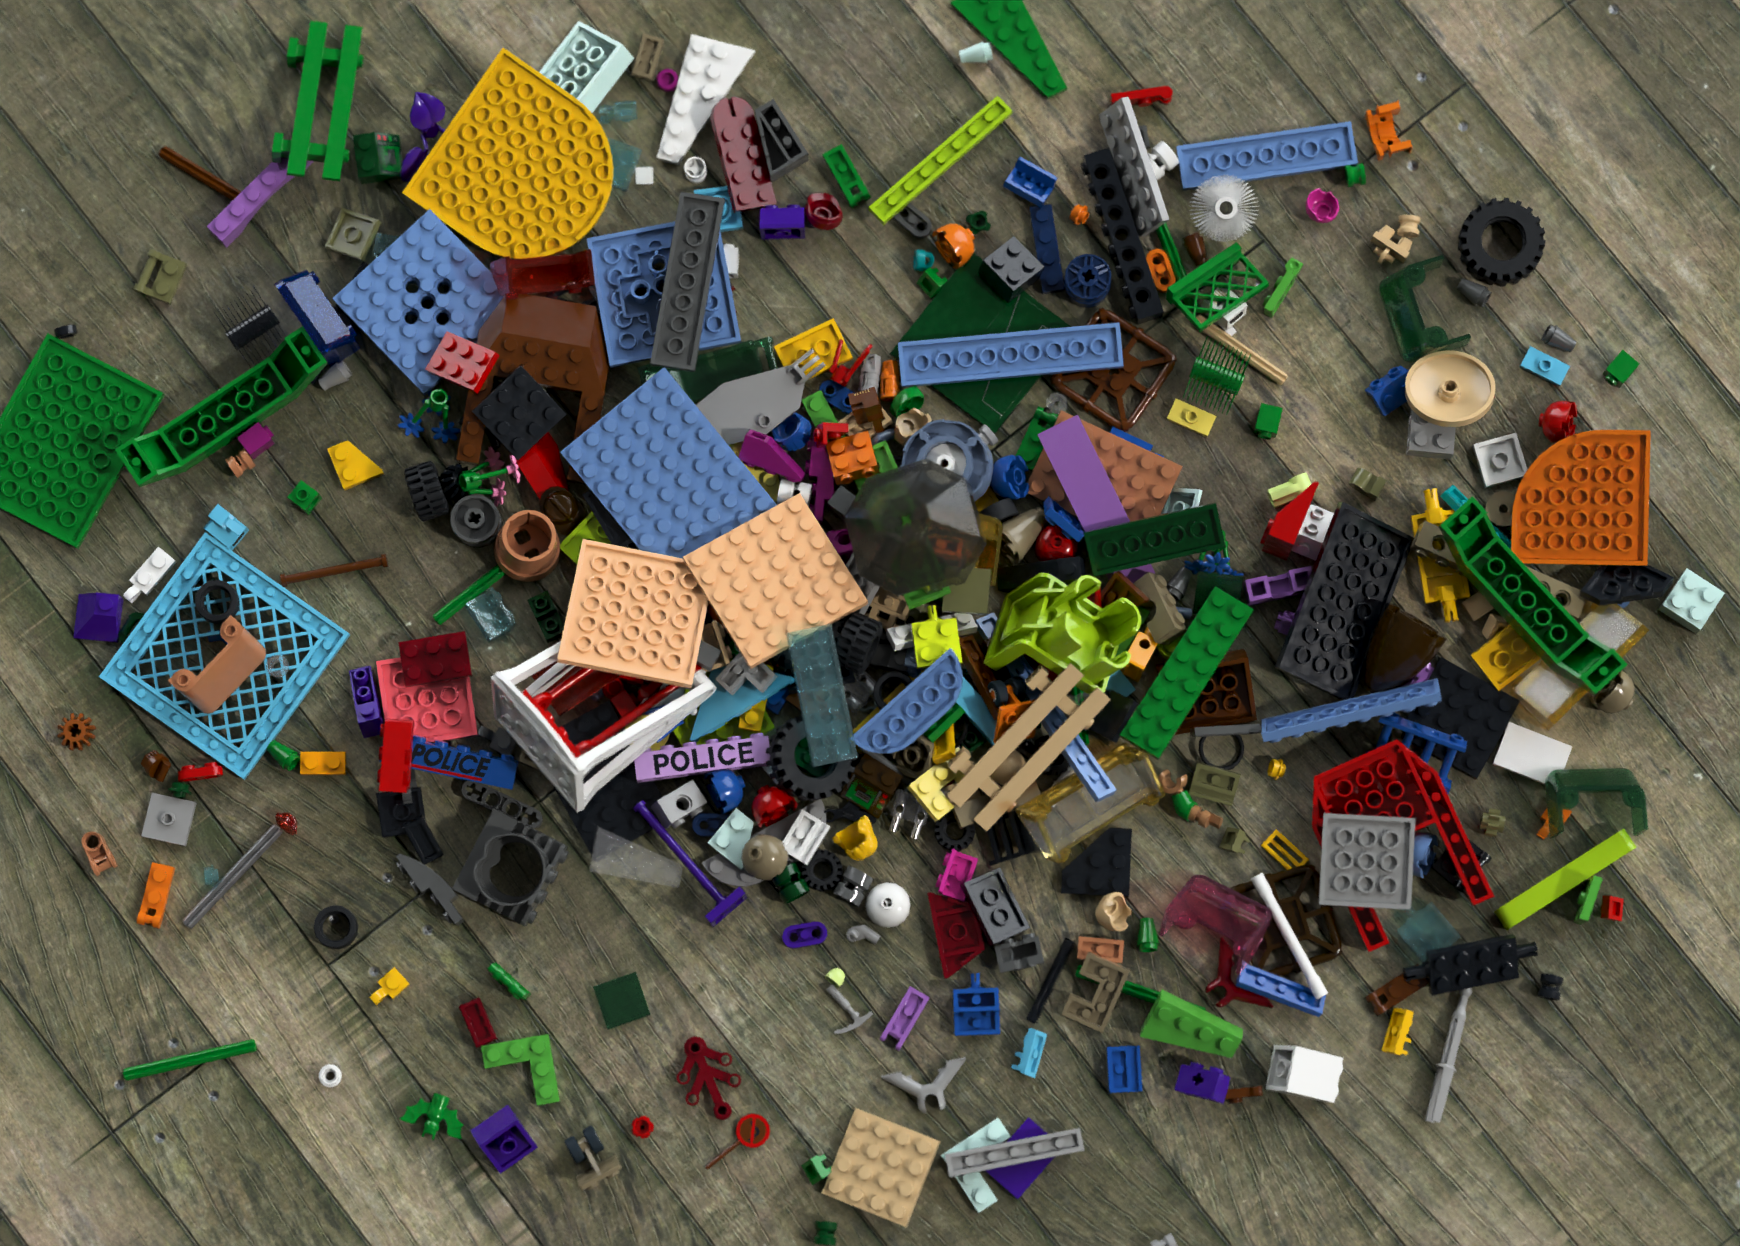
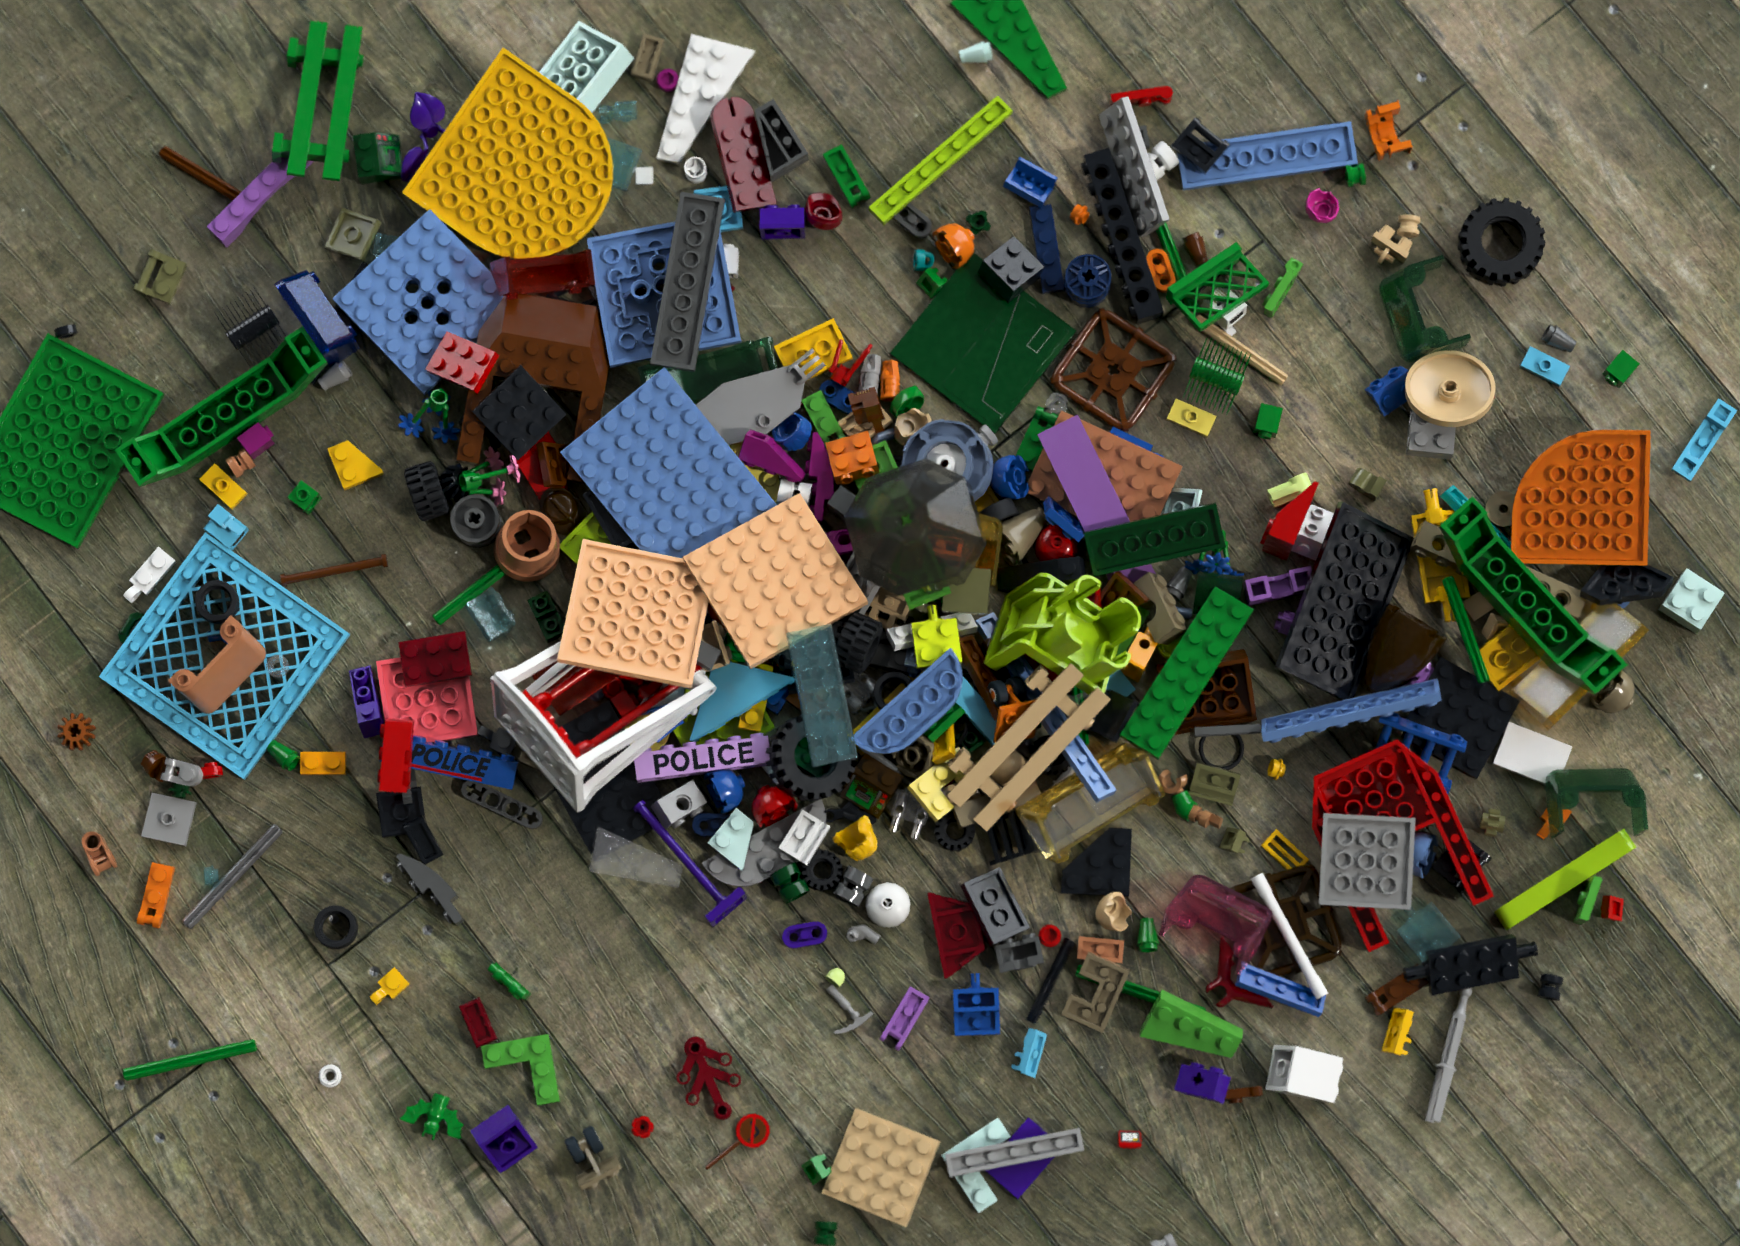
(98, 617): dark purple slope -> none
(188, 774): none -> light grey plate
(223, 486): none -> yellow plate
(287, 822): clear red animal -> none
(475, 878): dark grey hose -> none
(552, 464): none -> reddish brown wing
(621, 1000): clear green tile -> none
(739, 672): light grey plate -> none
(764, 857): dark tan cylinder -> none
(832, 430): red bracket -> none
(935, 1088): light grey piece -> none
(958, 871): dark pink bracket -> none
(1010, 355): medium blue plate -> none
(1049, 935): none -> red plate
(1124, 1069): blue plate -> none
(1129, 1139): none -> slope
(1195, 150): none -> black plate
(1231, 197): white piece -> none
(1465, 629): none -> green axle
(1474, 292): dark grey cone -> none
(1500, 460): white tile -> none
(1558, 420): red cylinder -> none
(1704, 440): none -> medium azure slope

